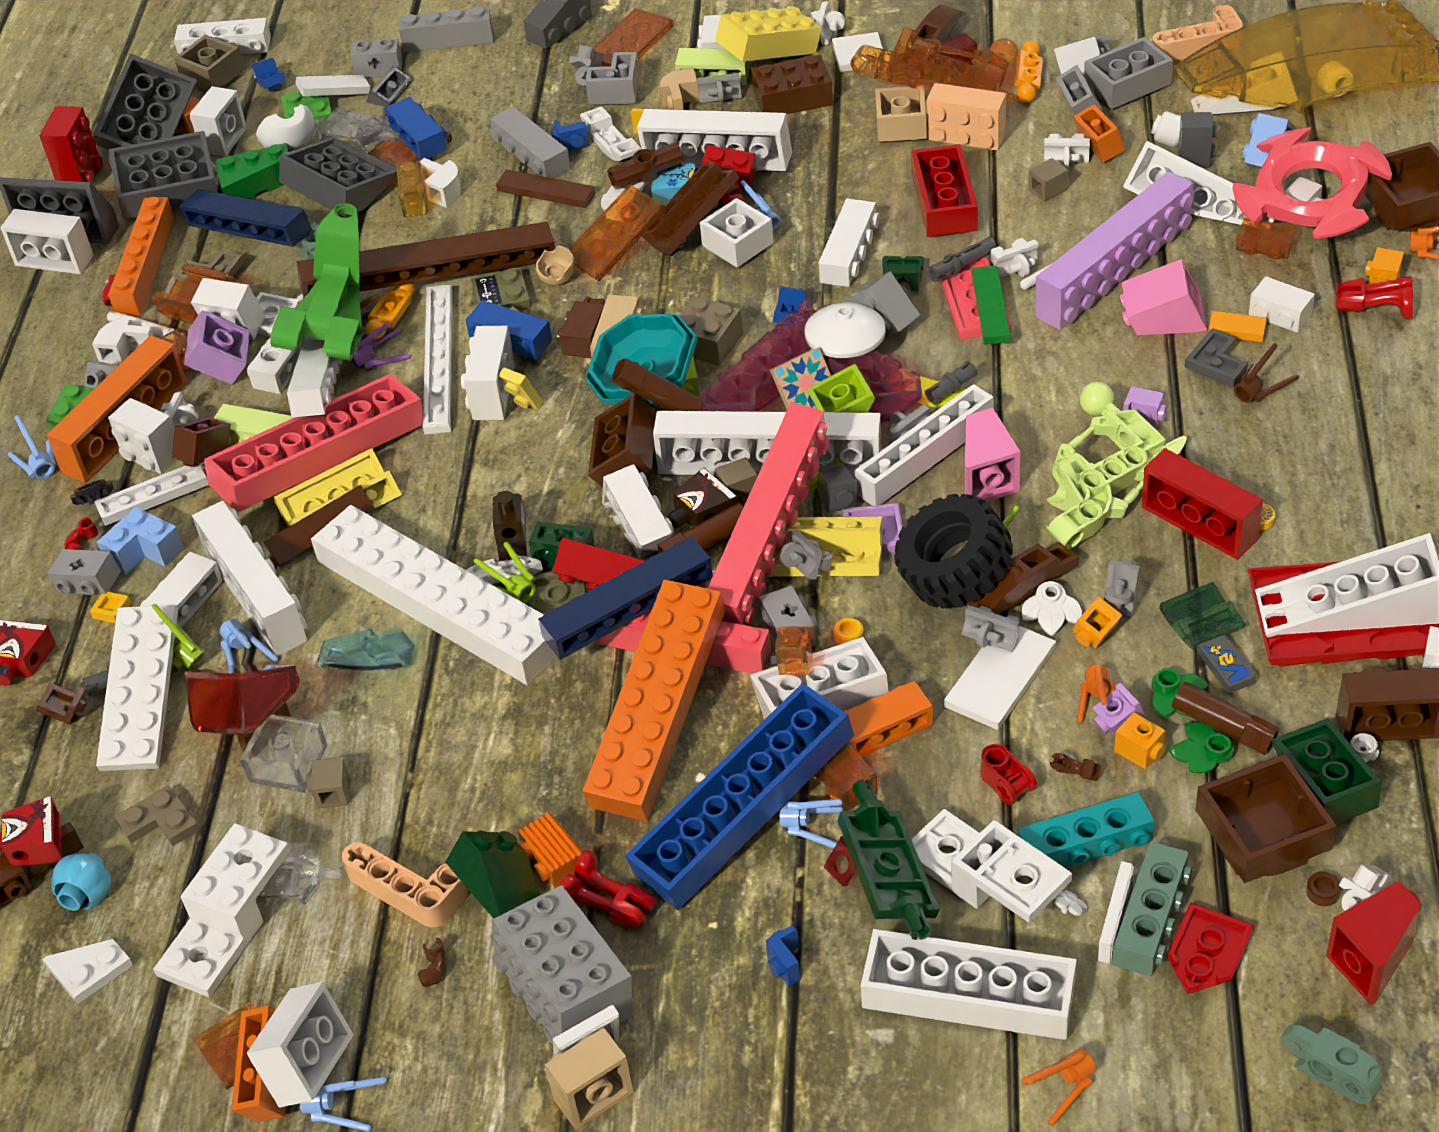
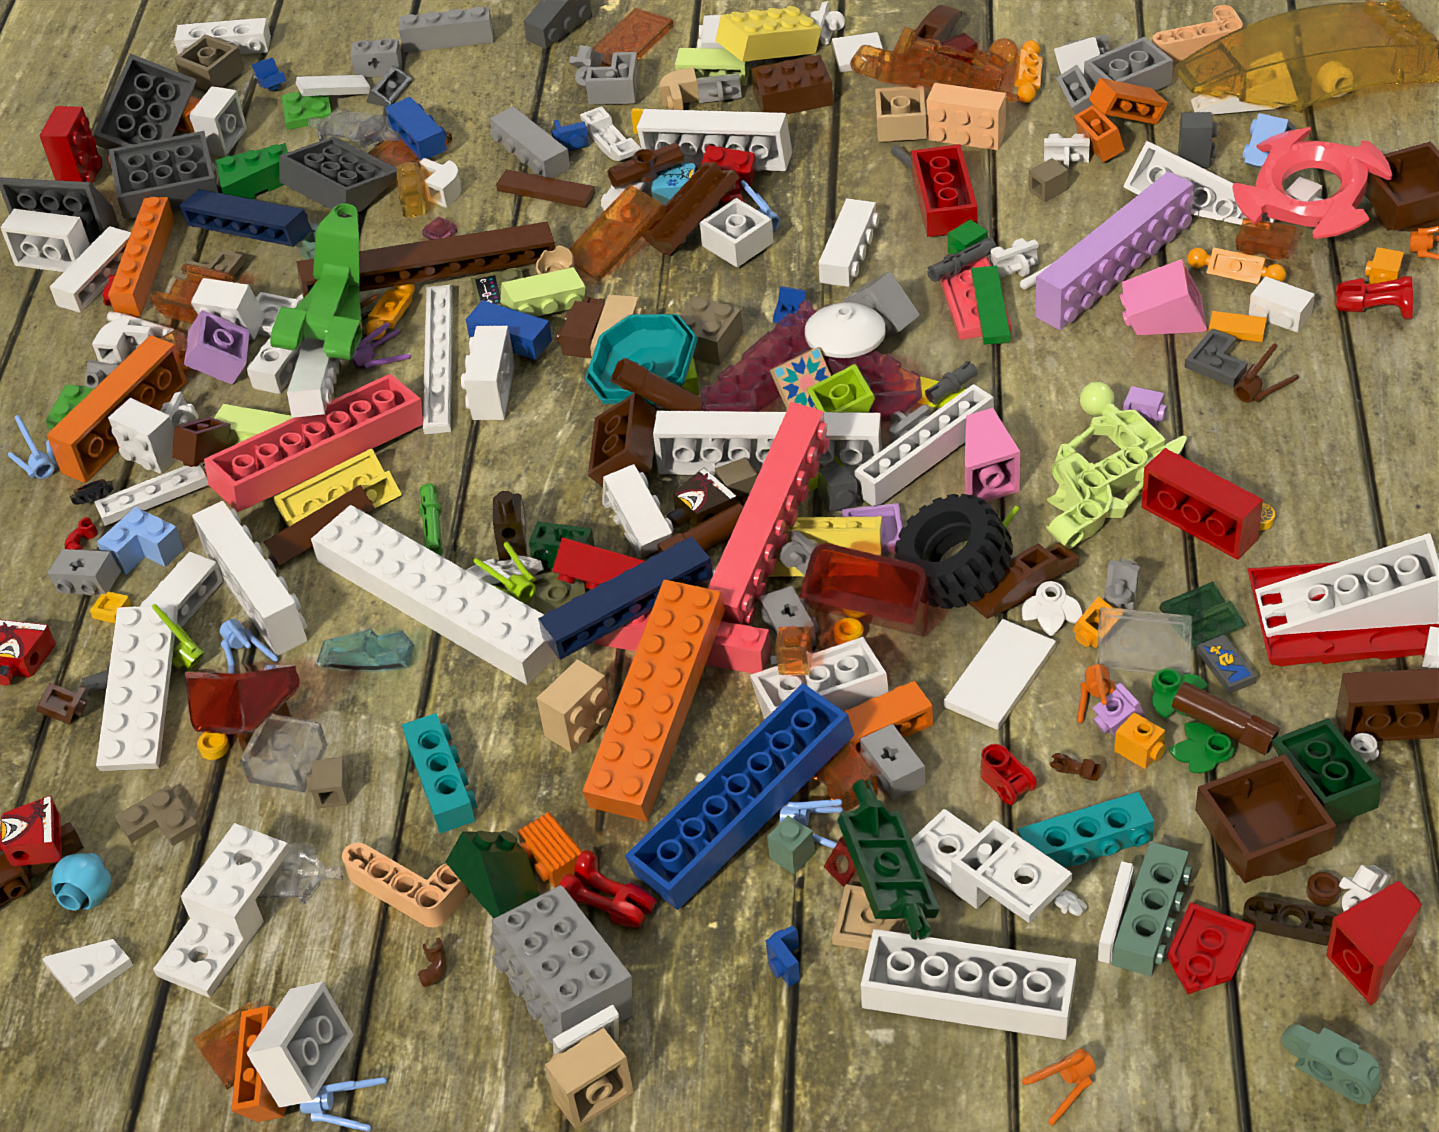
(90, 271): none -> white brick
(213, 745): none -> yellow tile
(295, 131): white cylinder -> none
(430, 512): none -> bright green pin
(439, 229): none -> clear pink tile
(439, 773): none -> teal brick
(520, 388): light yellow plate -> none
(543, 292): none -> yellowish green brick
(574, 706): none -> tan brick
(791, 844): none -> sand green brick
(856, 920): none -> tan tile
(867, 588): none -> clear red windscreen
(893, 761): none -> light grey brick
(901, 155): none -> flat silver pin
(905, 269): dark green piece -> none
(965, 236): none -> green brick
(990, 628): light grey hips -> none
(1128, 101): none -> orange brick
(1144, 640): none -> clear tile
(1167, 129): white head -> none
(1235, 265): none -> light orange plate
(1304, 913): none -> dark brown beam

